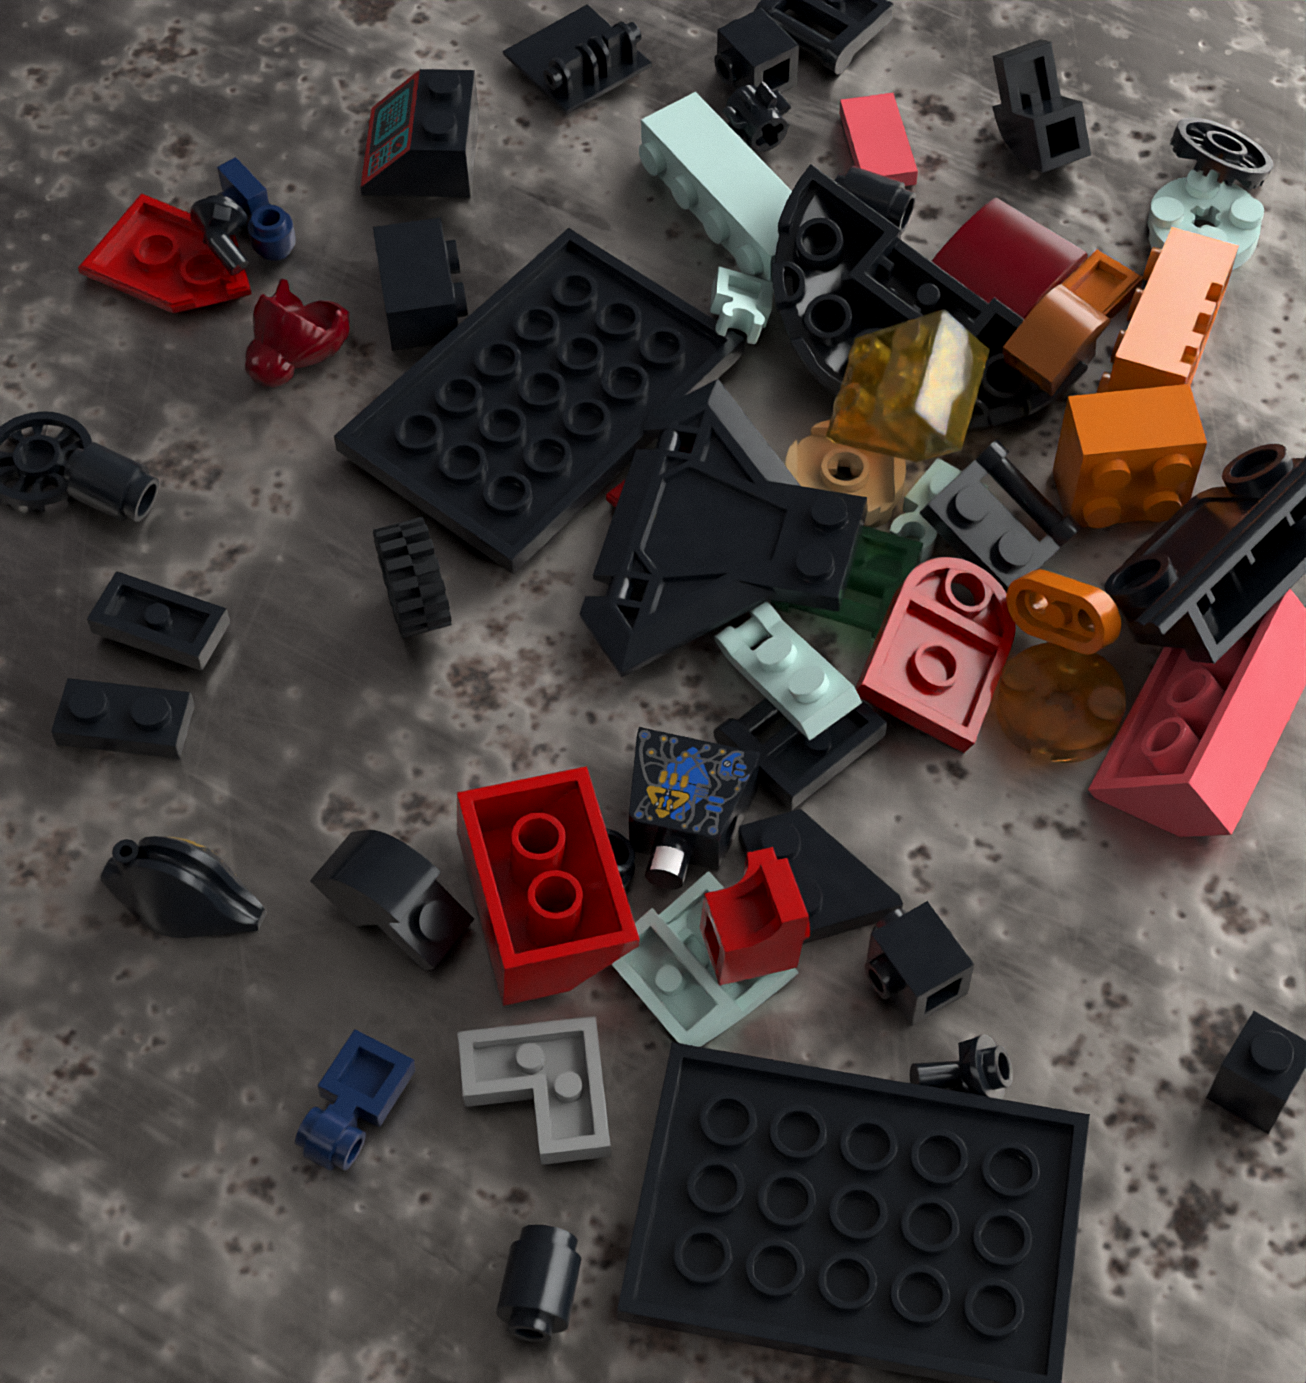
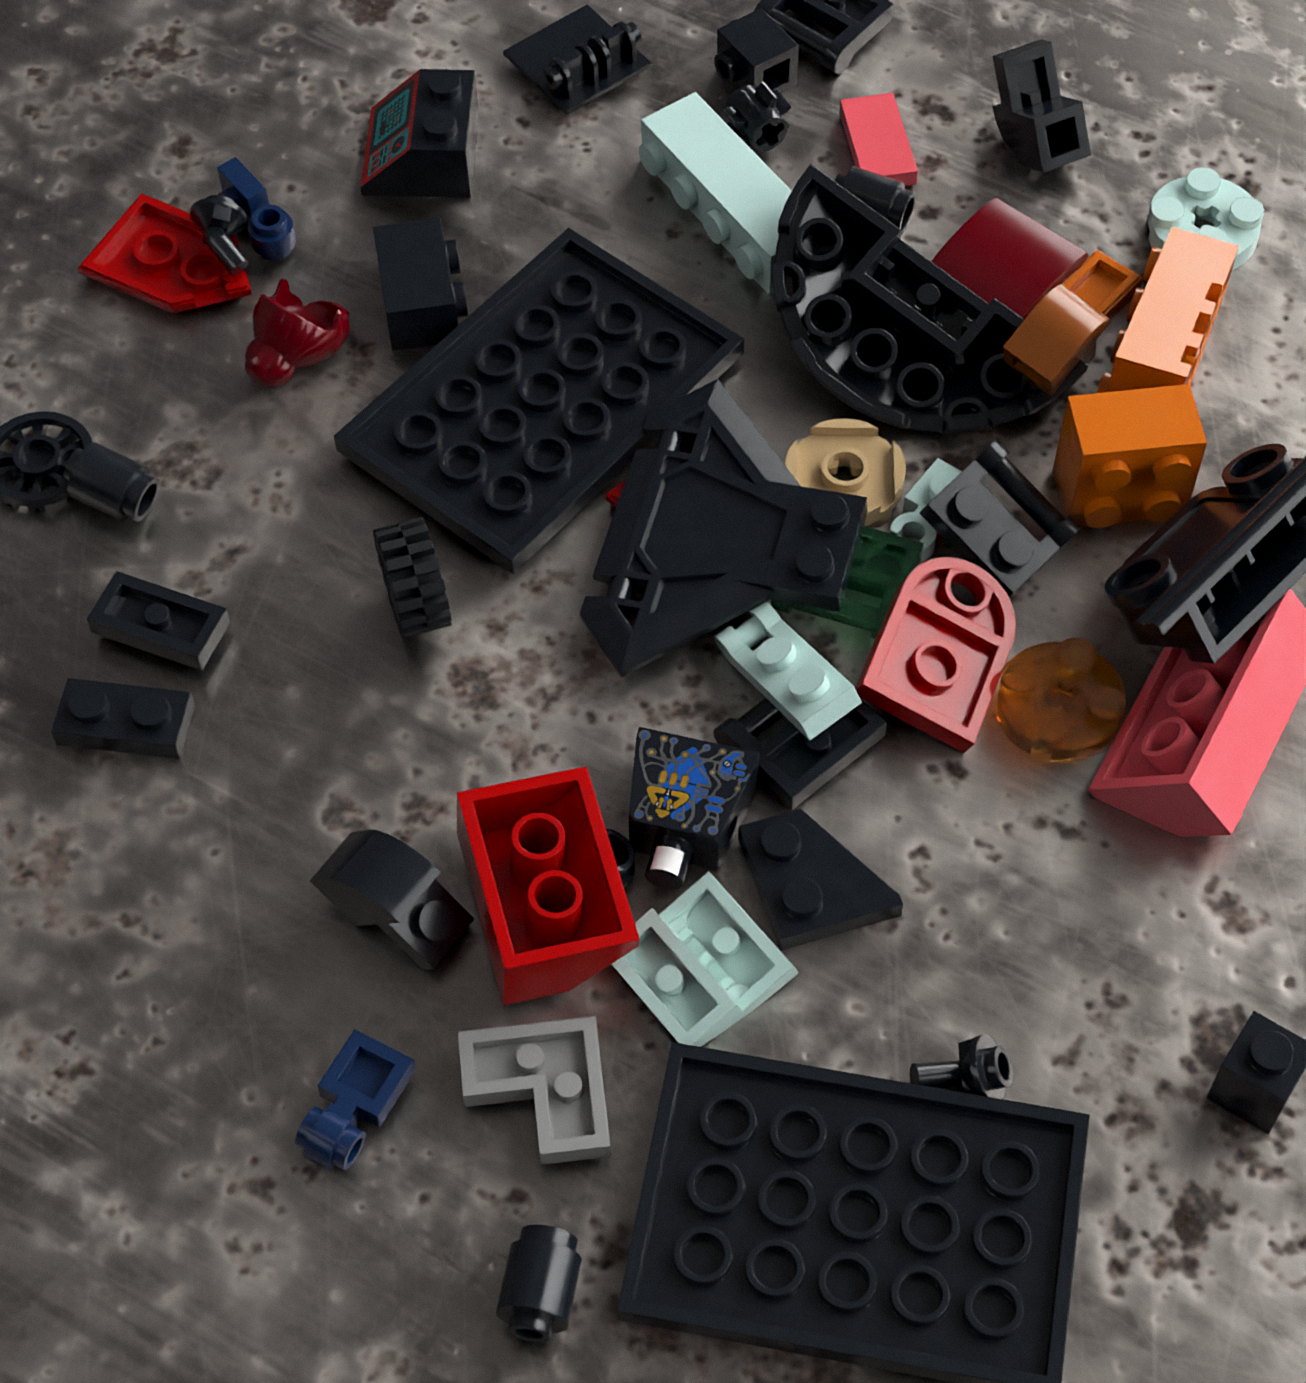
(180, 888): black hat -> none
(741, 302): light aqua plate -> none
(757, 922): red brick -> none
(910, 389): clear yellow slope -> none
(917, 962): black brick -> none
(1063, 611): orange plate -> none
(1221, 150): black wheel -> none

